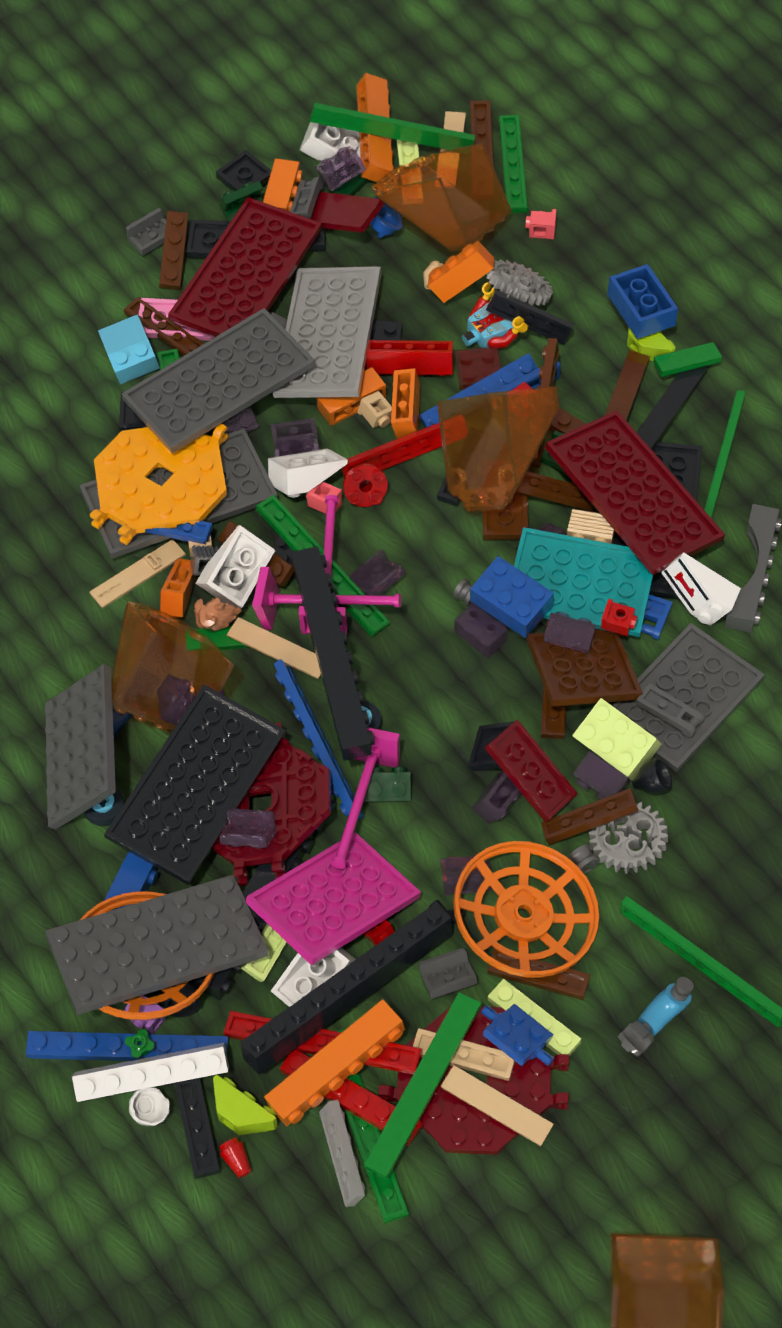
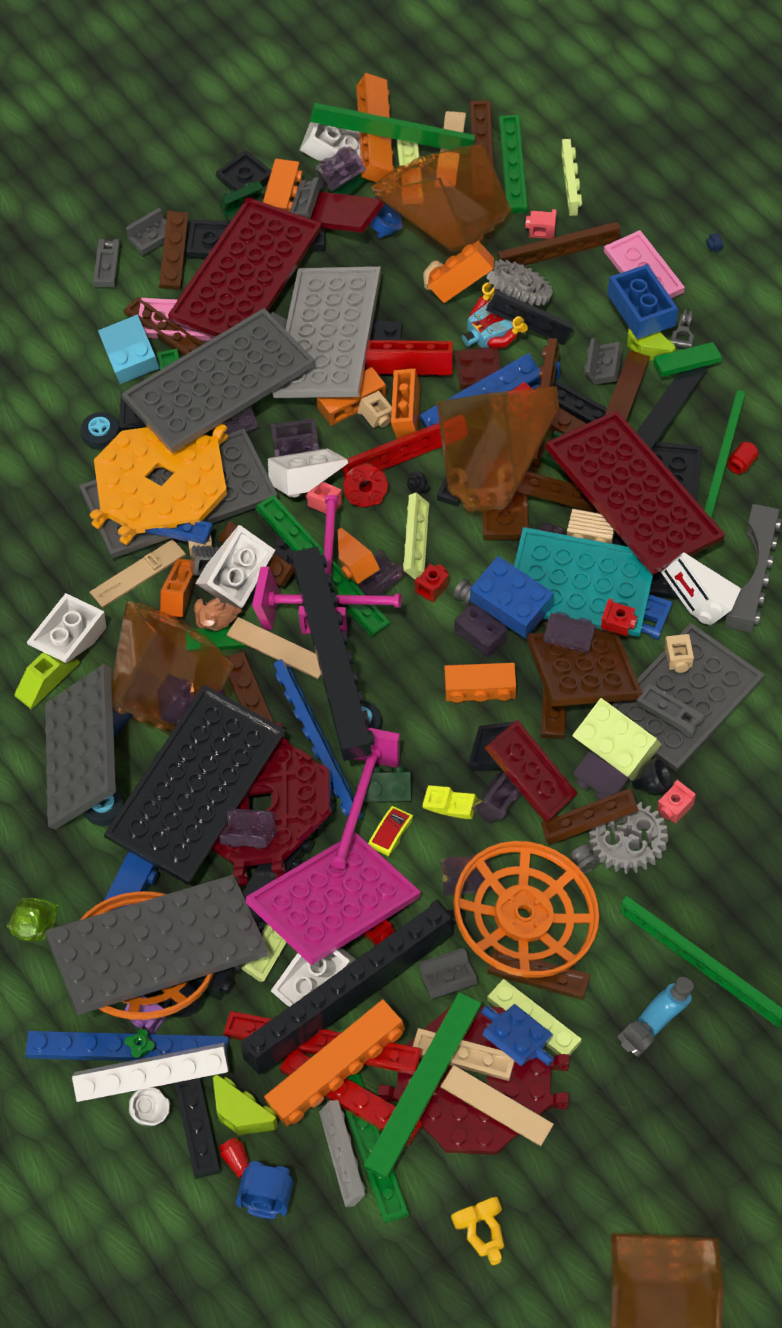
(32, 918): none -> clear neon green helmet
(42, 678): none -> lime slope
(69, 629): none -> white slope
(99, 430): none -> black wheel
(106, 263): none -> dark grey plate
(246, 687): none -> reddish brown plate
(265, 1190): none -> blue brick
(355, 558): none -> orange slope
(389, 831): none -> slope
(416, 535): none -> yellowish green plate
(417, 483): none -> black plate
(432, 582): none -> red brick
(449, 803): none -> neon yellow slope
(480, 682): none -> orange brick
(482, 1211): none -> yellow piece
(562, 245): none -> reddish brown plate
(570, 170): none -> yellowish green plate
(578, 404): none -> black plate
(603, 362): none -> dark grey bracket
(637, 251): none -> bright pink plate
(679, 652): none -> tan brick
(683, 330): none -> dark grey piece
(684, 801): none -> coral brick
(714, 242): none -> dark blue plate
(742, 457): none -> red brick

